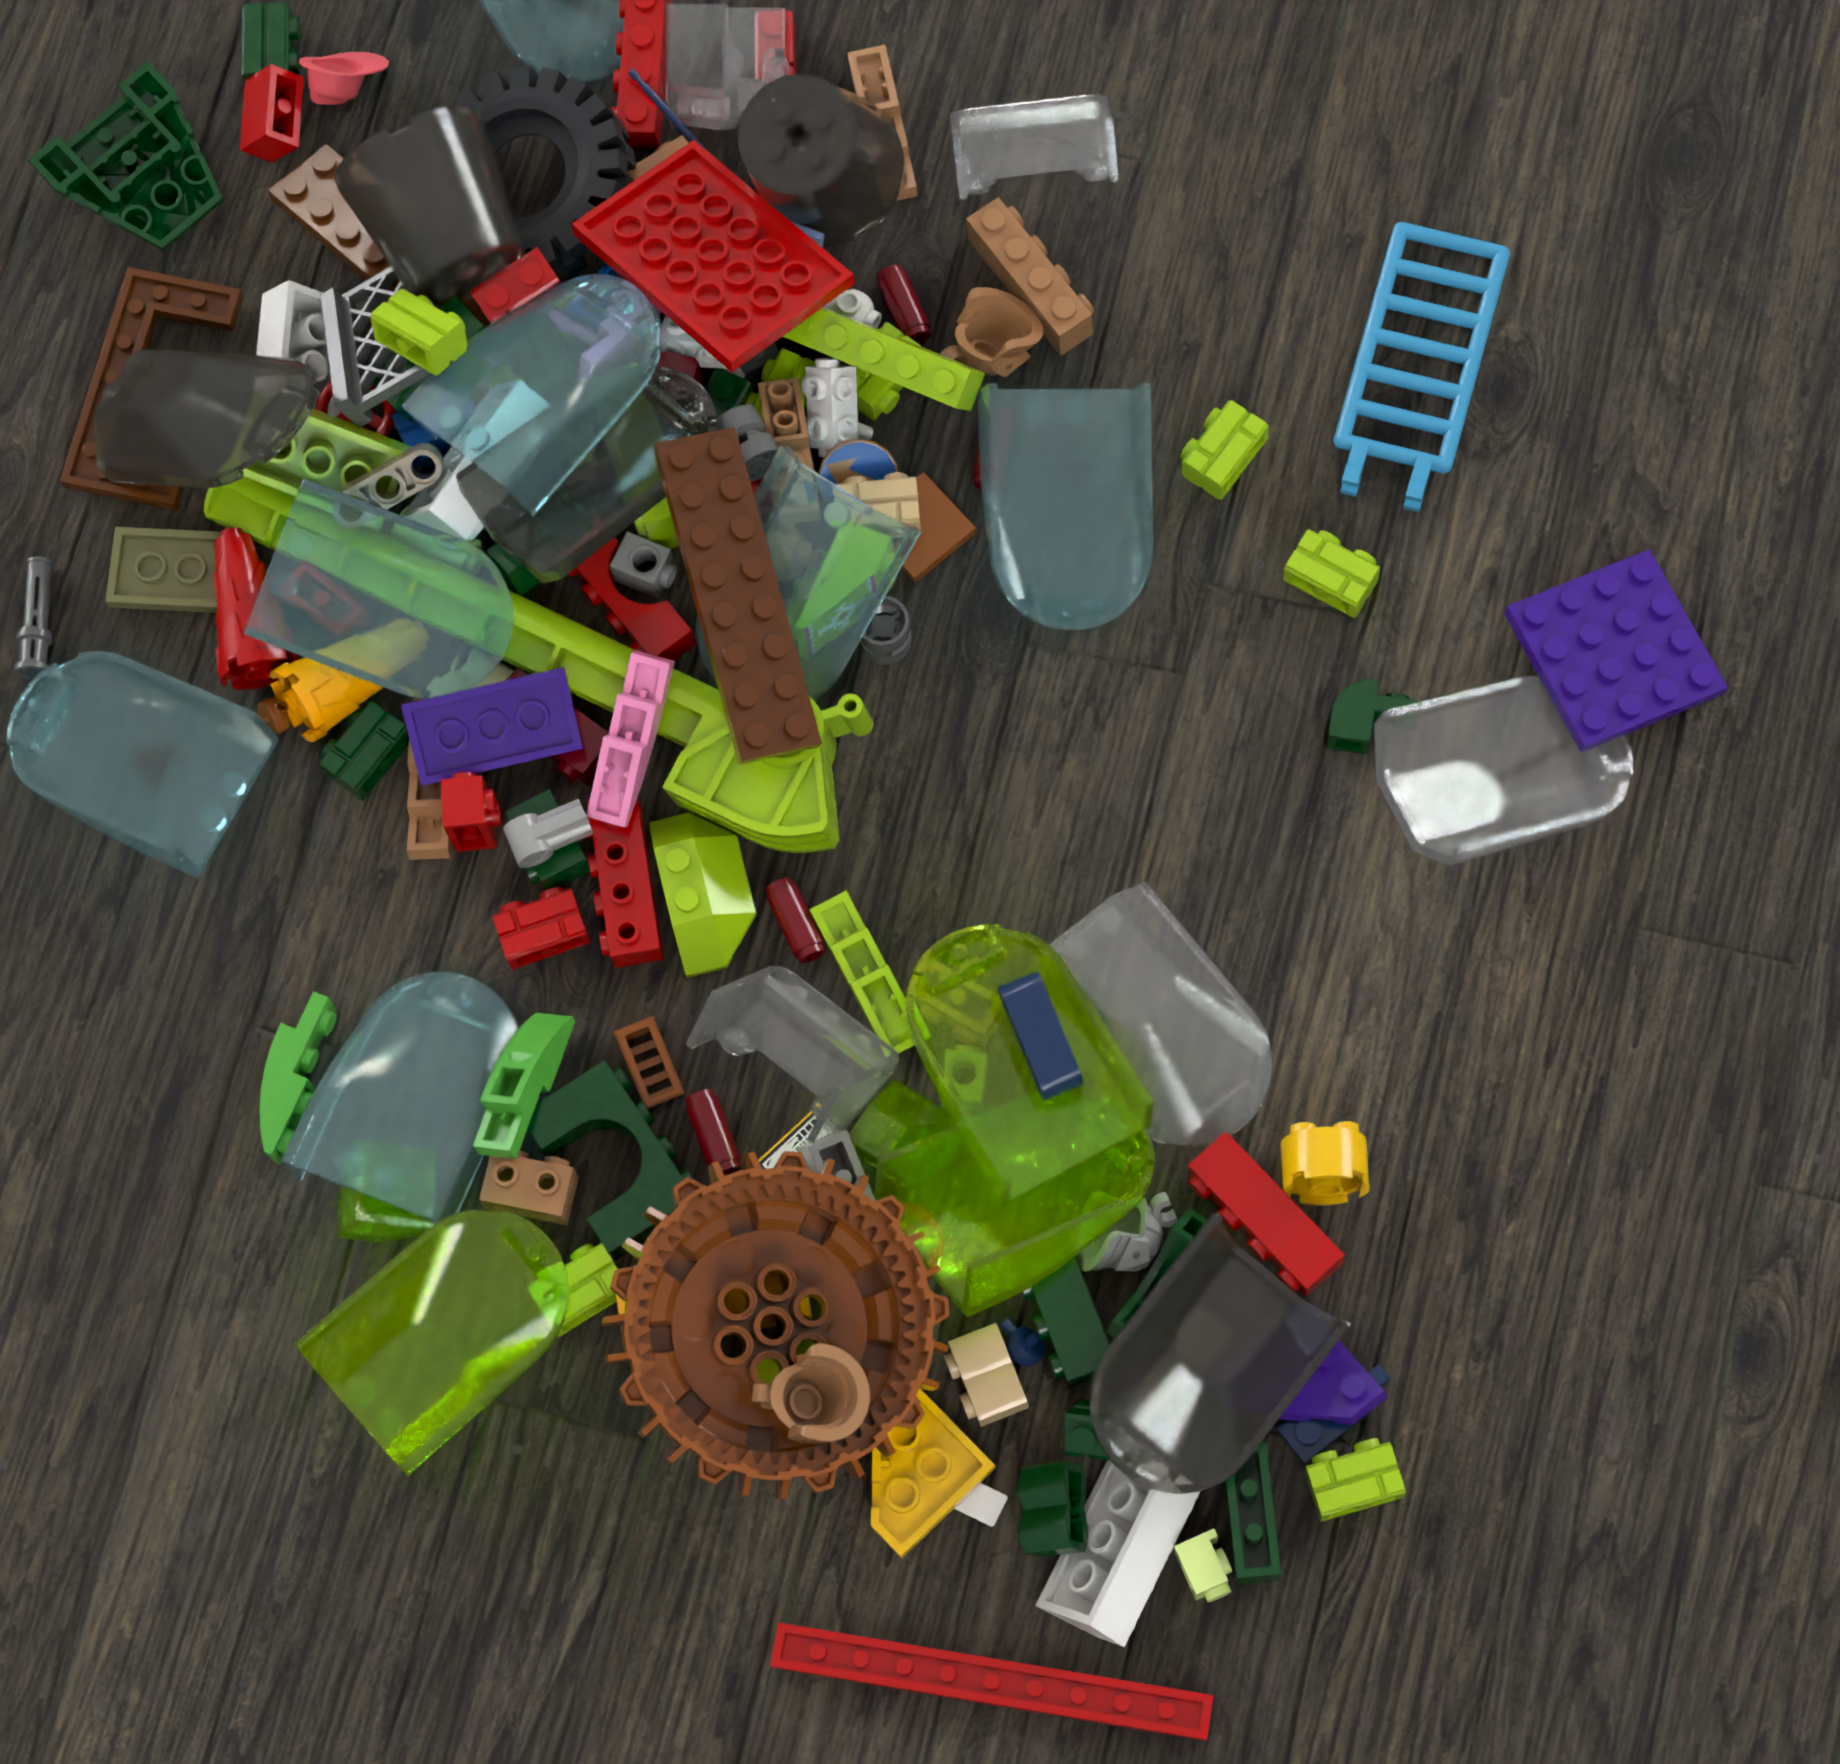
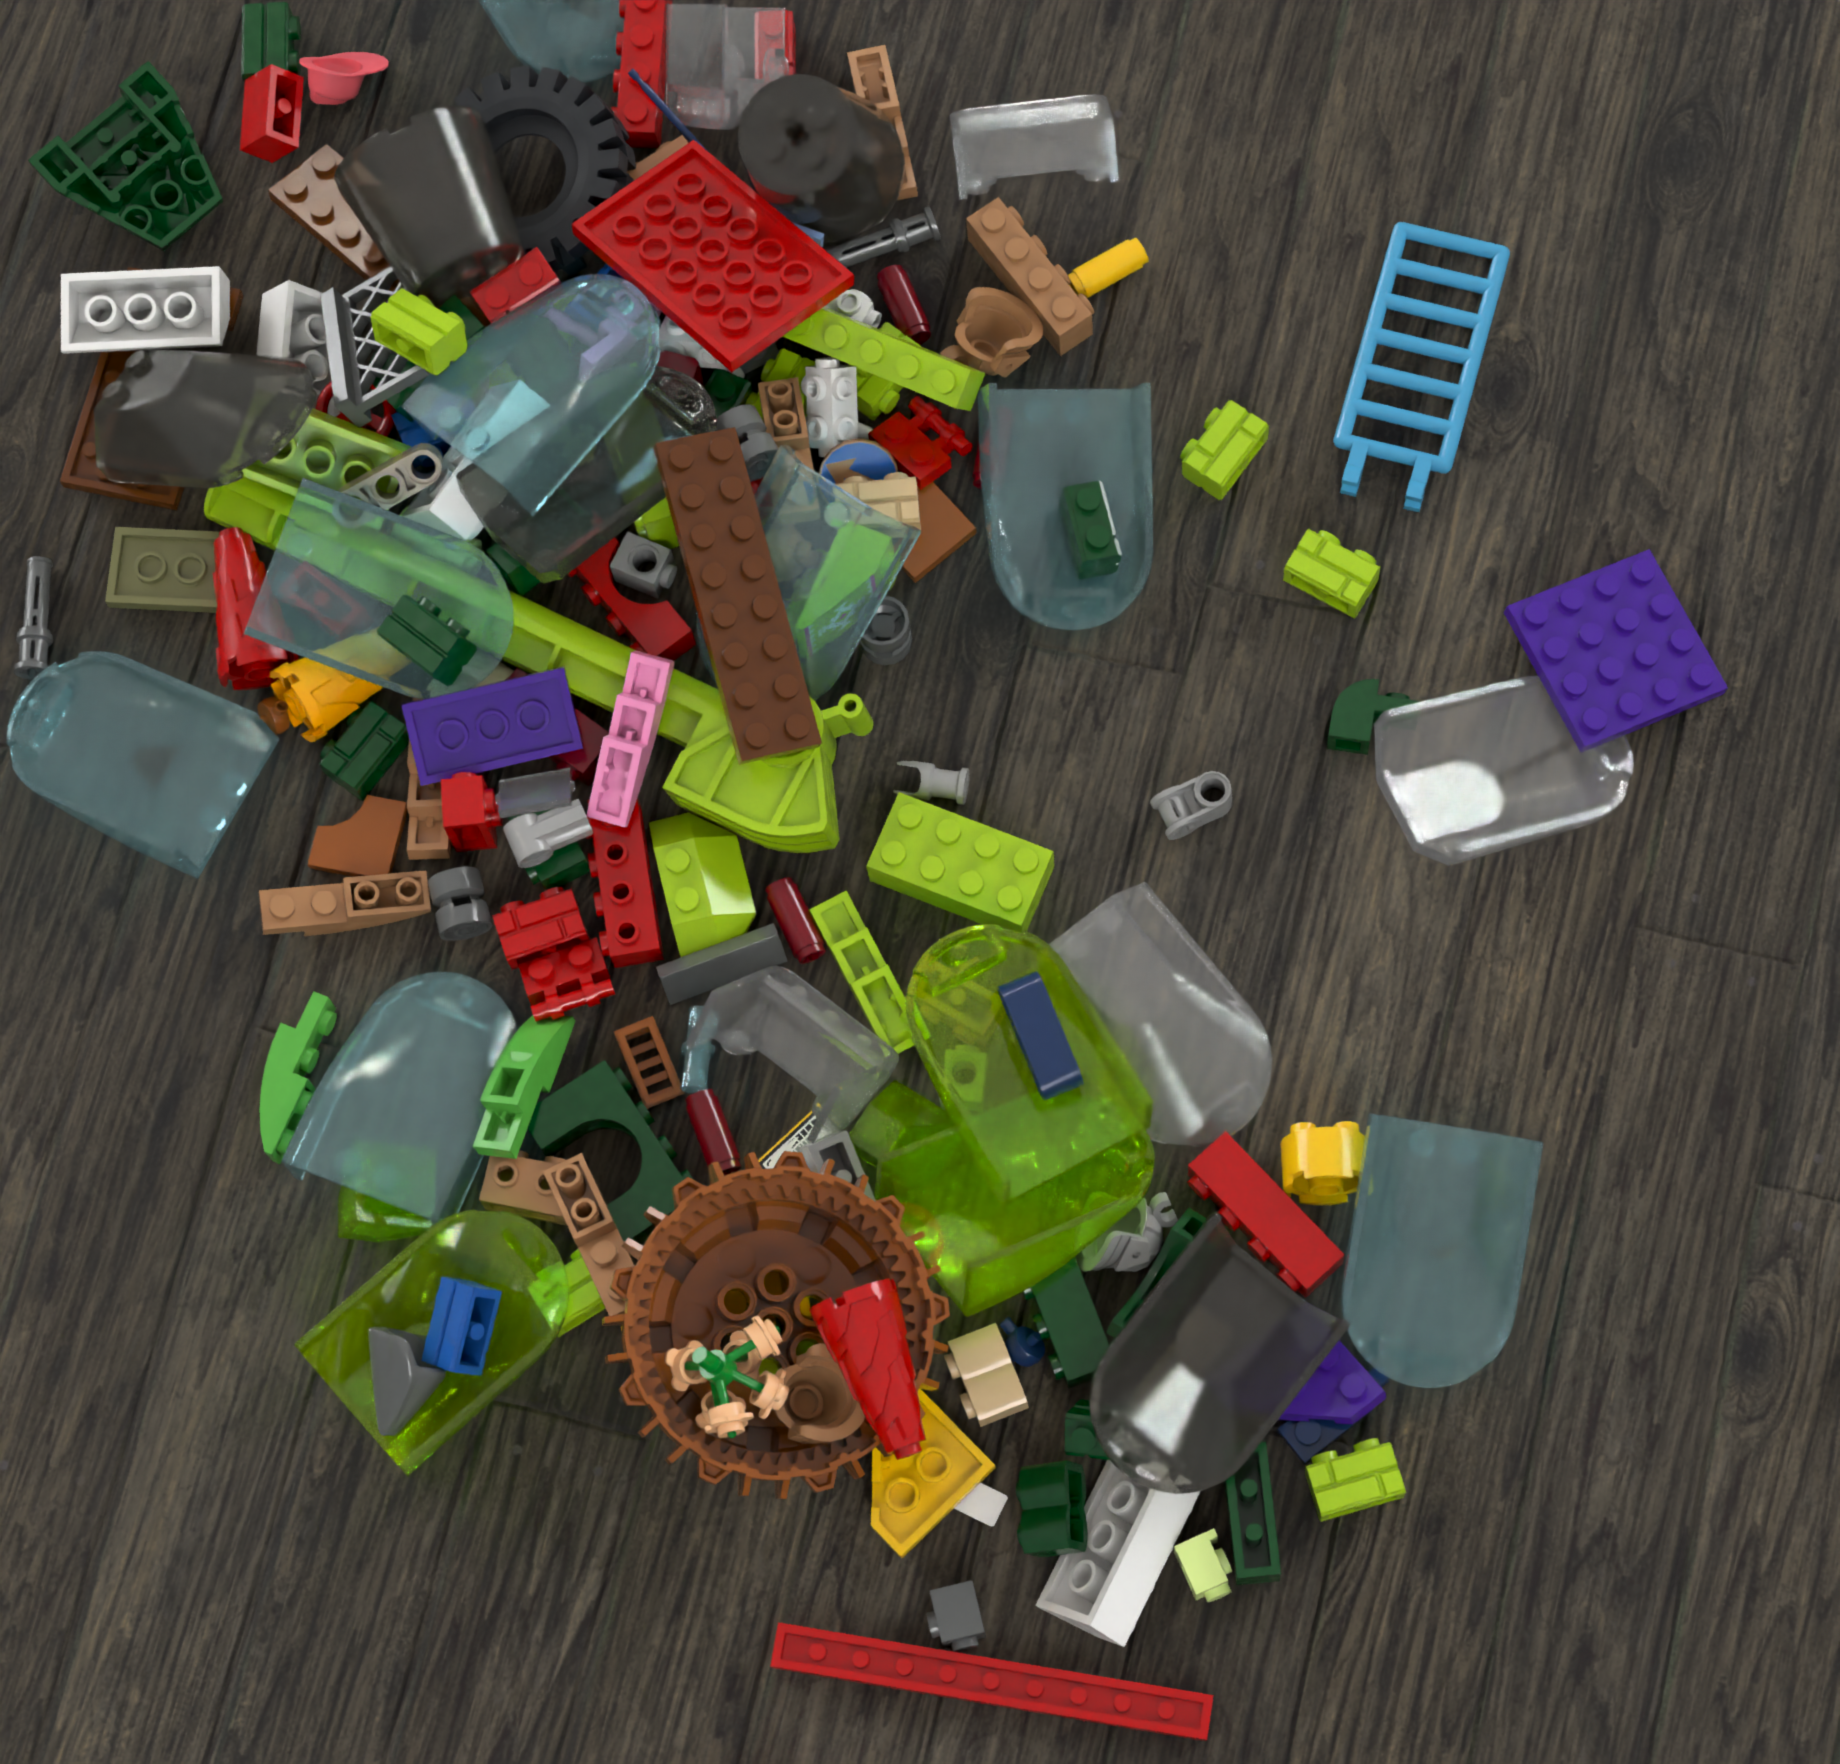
(144, 309): none -> white slope
(346, 905): none -> medium nougat slope
(363, 843): none -> dark orange tile
(399, 1377): none -> dark grey hat
(426, 639): none -> dark green brick
(458, 897): none -> dark grey wheel
(461, 1326): none -> blue brick
(535, 793): none -> clear piece
(564, 972): none -> red plate
(590, 1226): none -> medium nougat slope
(696, 1059): none -> clear light blue pin
(721, 963): none -> dark grey slope
(739, 1362): none -> light nougat plant
(871, 1348): none -> red cone
(899, 235): none -> dark grey pin
(913, 449): none -> red plate
(939, 782): none -> light grey piece
(956, 1616): none -> dark grey brick
(960, 865): none -> lime brick
(1089, 530): none -> dark green brick
(1108, 268): none -> yellow piece
(1190, 806): none -> light grey piece
(1437, 1247): none -> clear light blue windscreen

